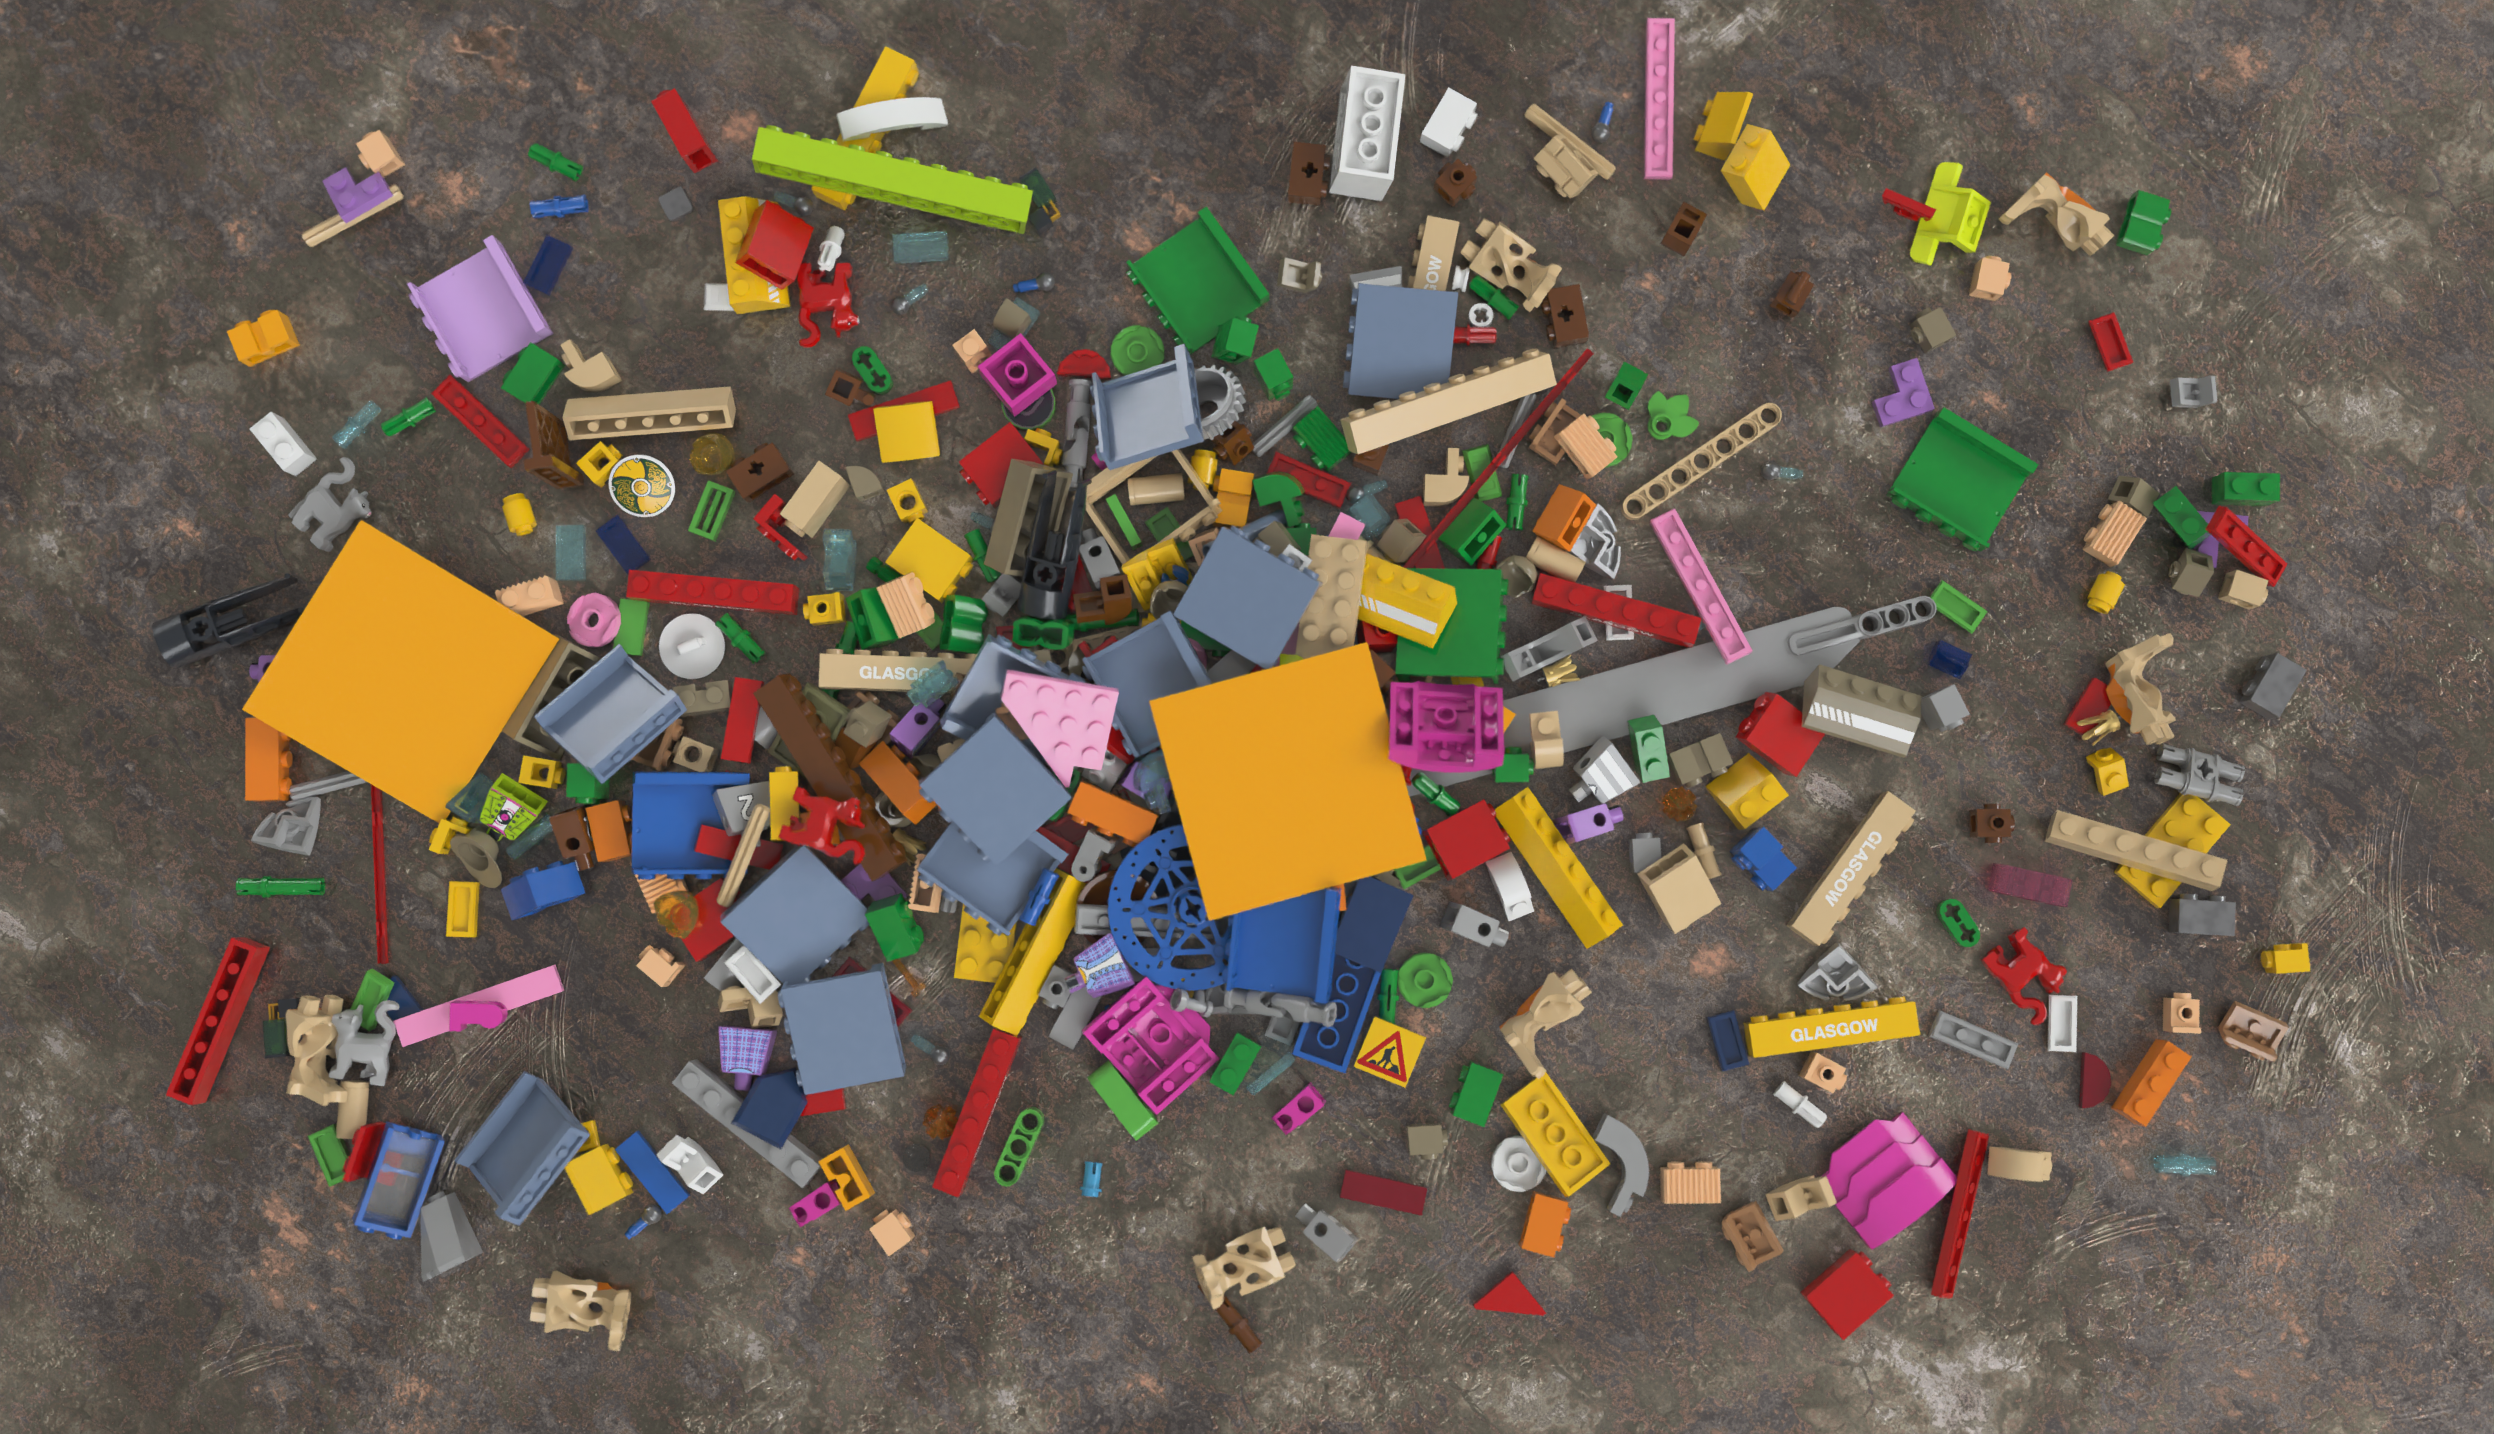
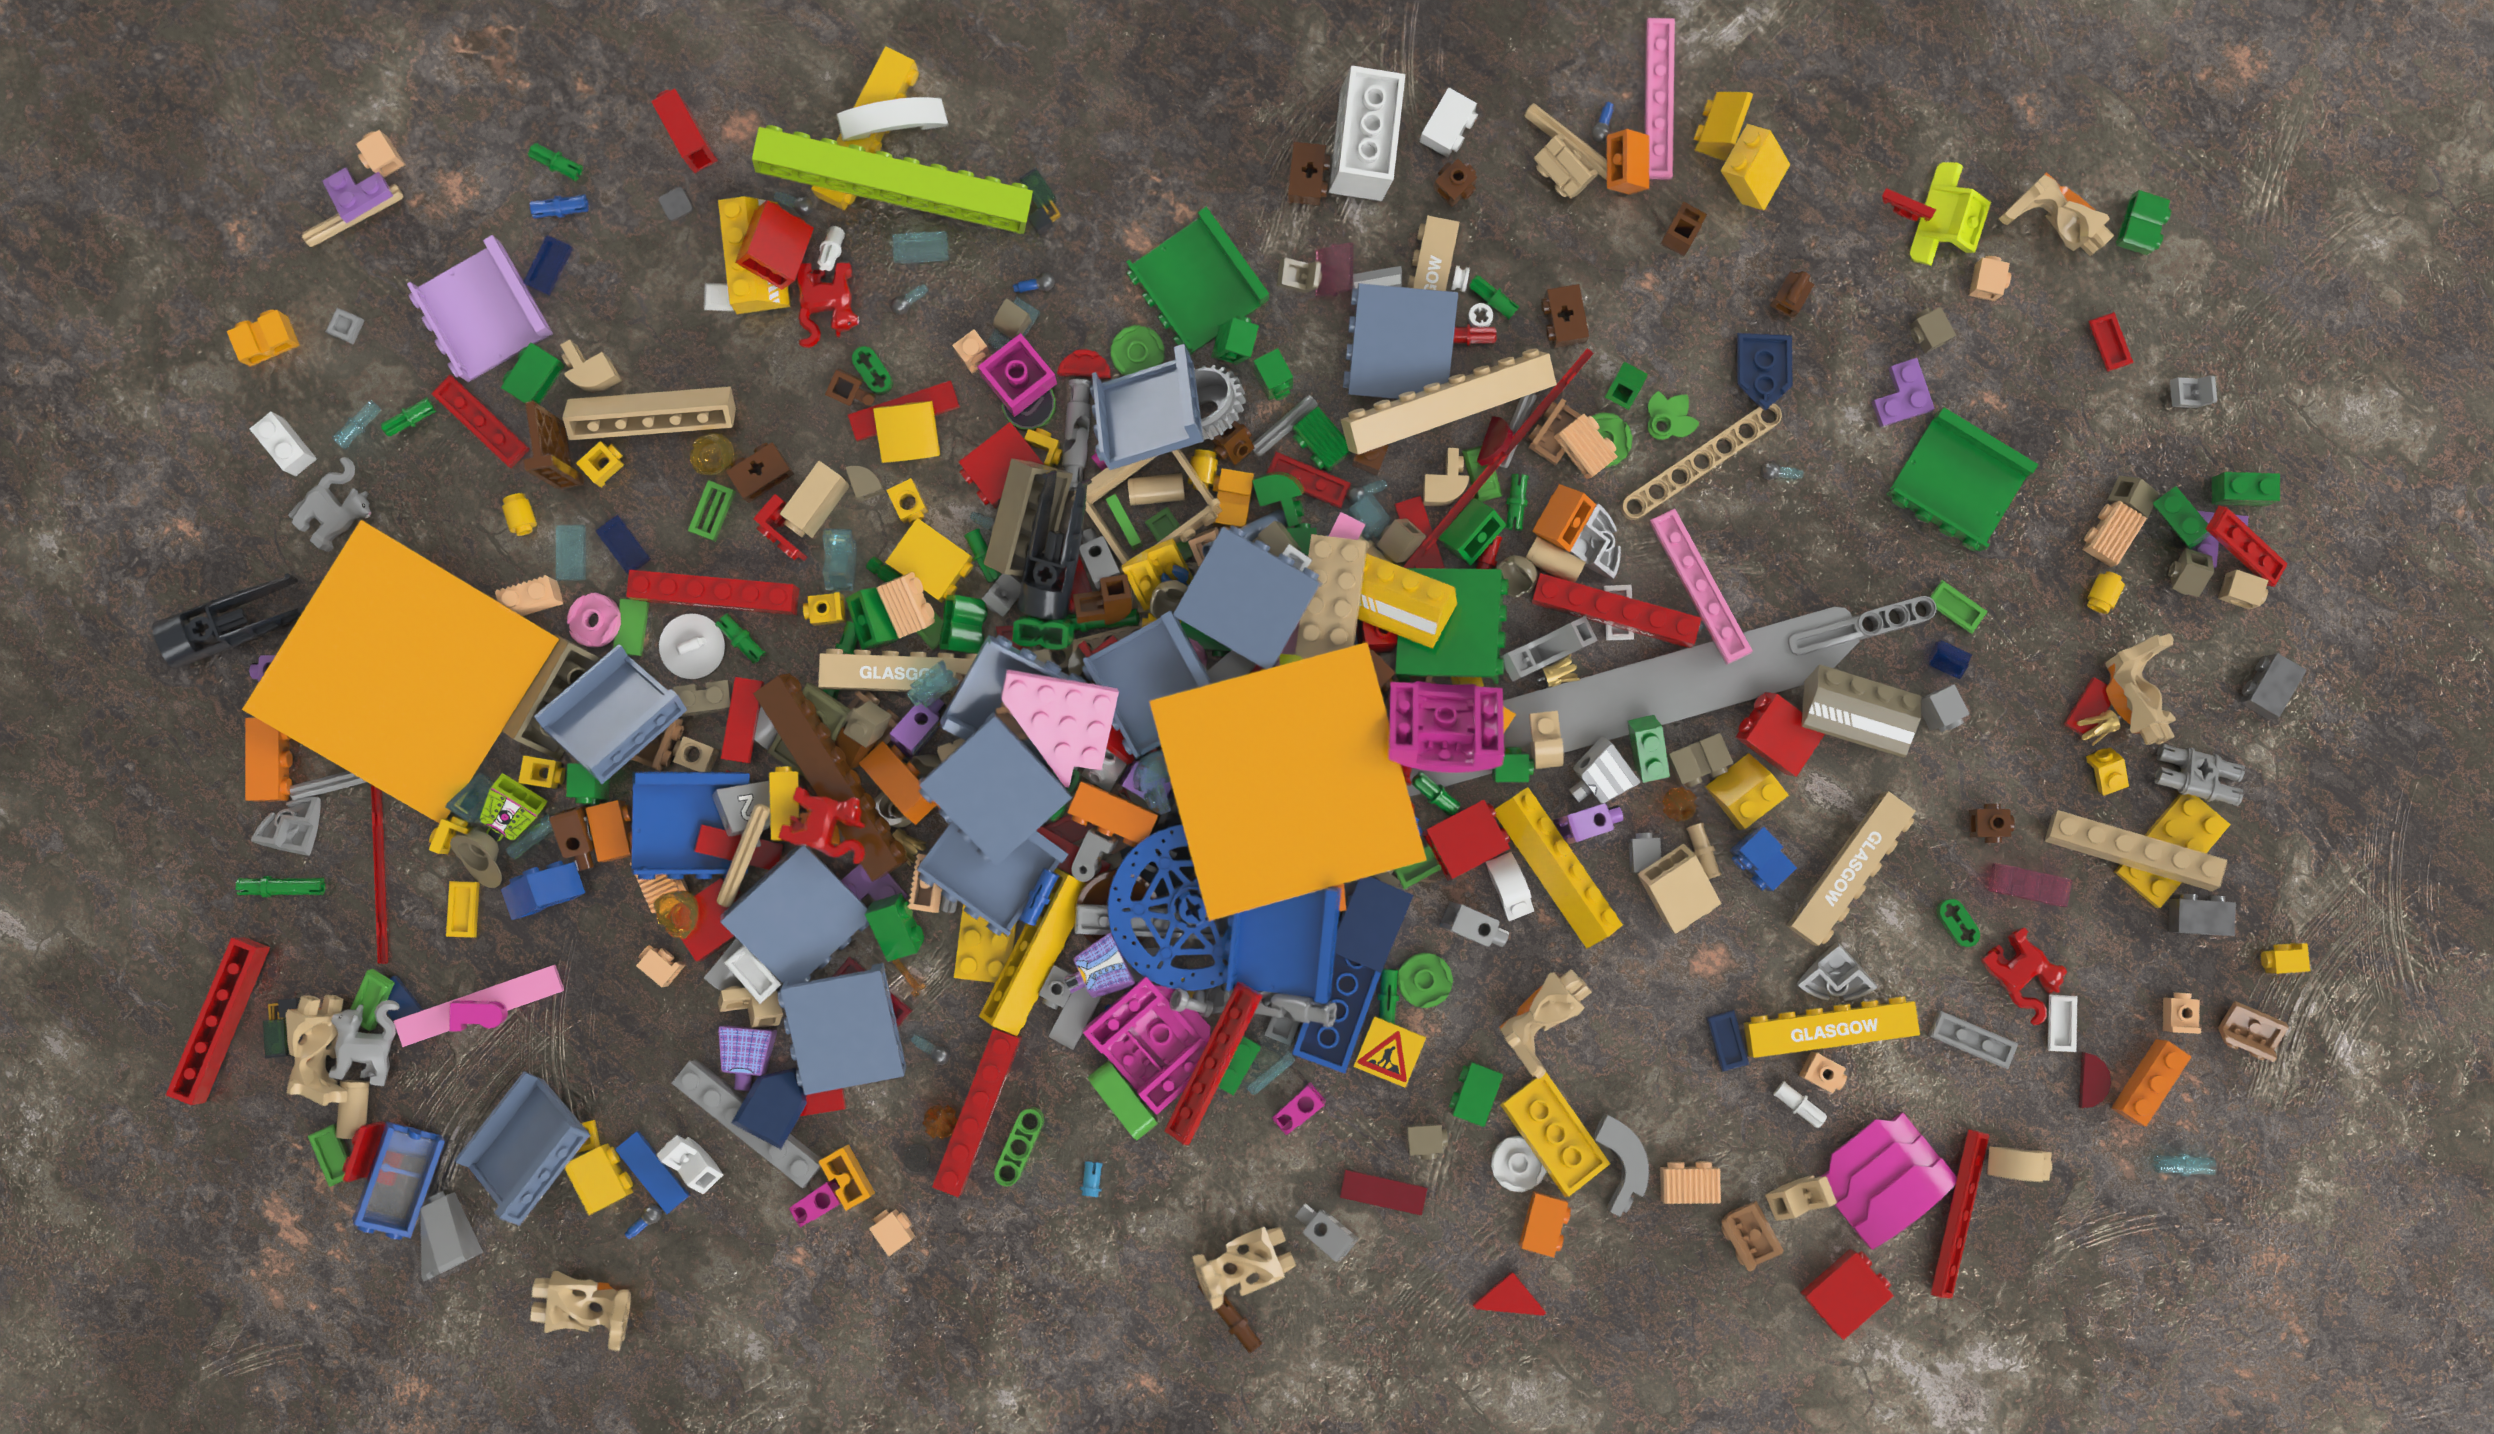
(345, 326): none -> light grey tile
(641, 485): shield -> none
(1213, 1063): none -> red tile
(1335, 269): none -> clear pink piece
(1495, 251): tan hips -> none
(1496, 440): none -> dark red tile
(1628, 161): none -> orange brick
(1764, 366): none -> dark blue tile

